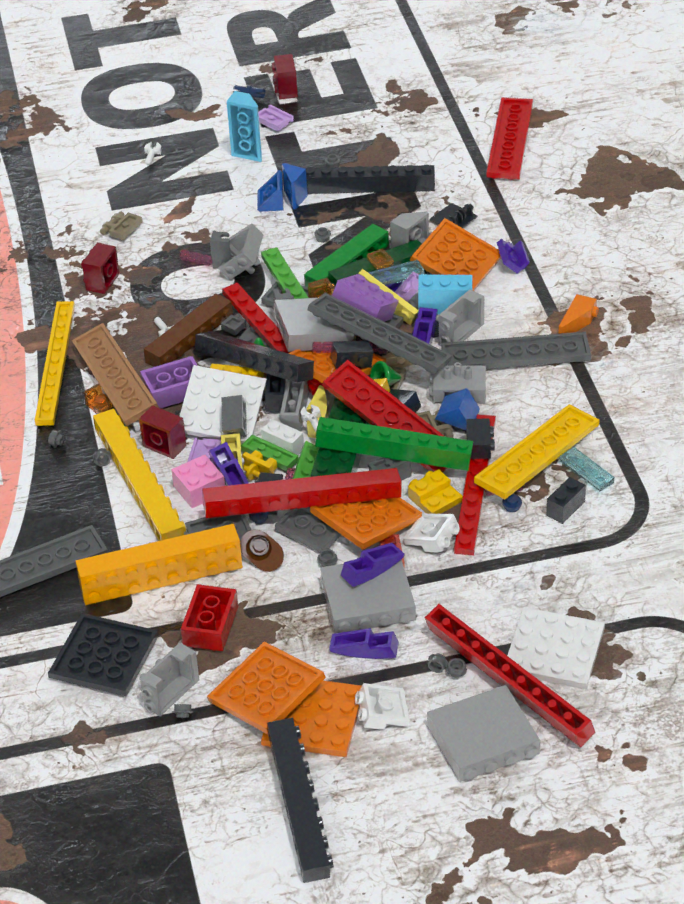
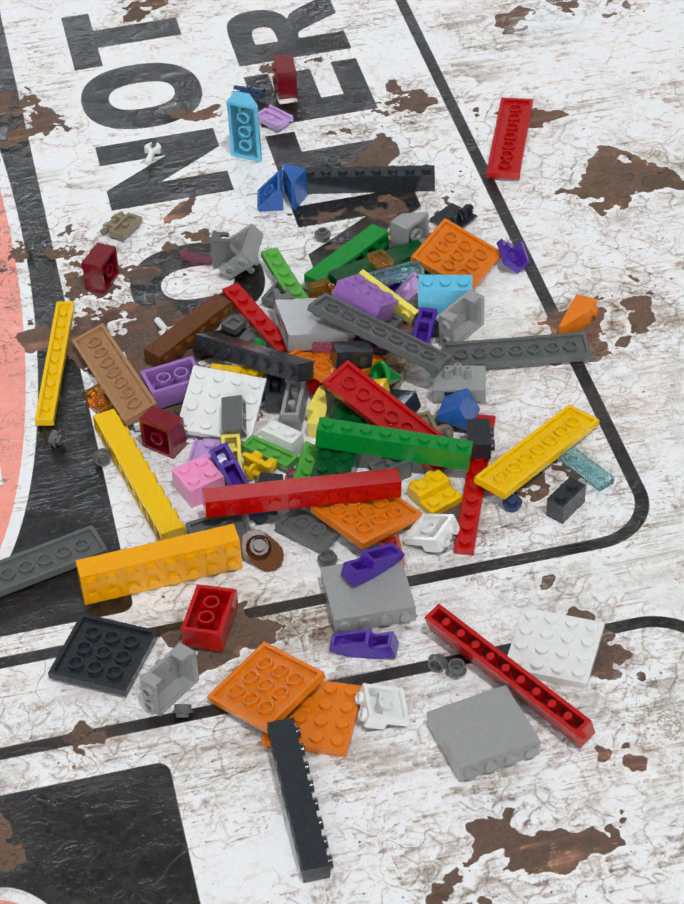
(311, 417): white bar -> none

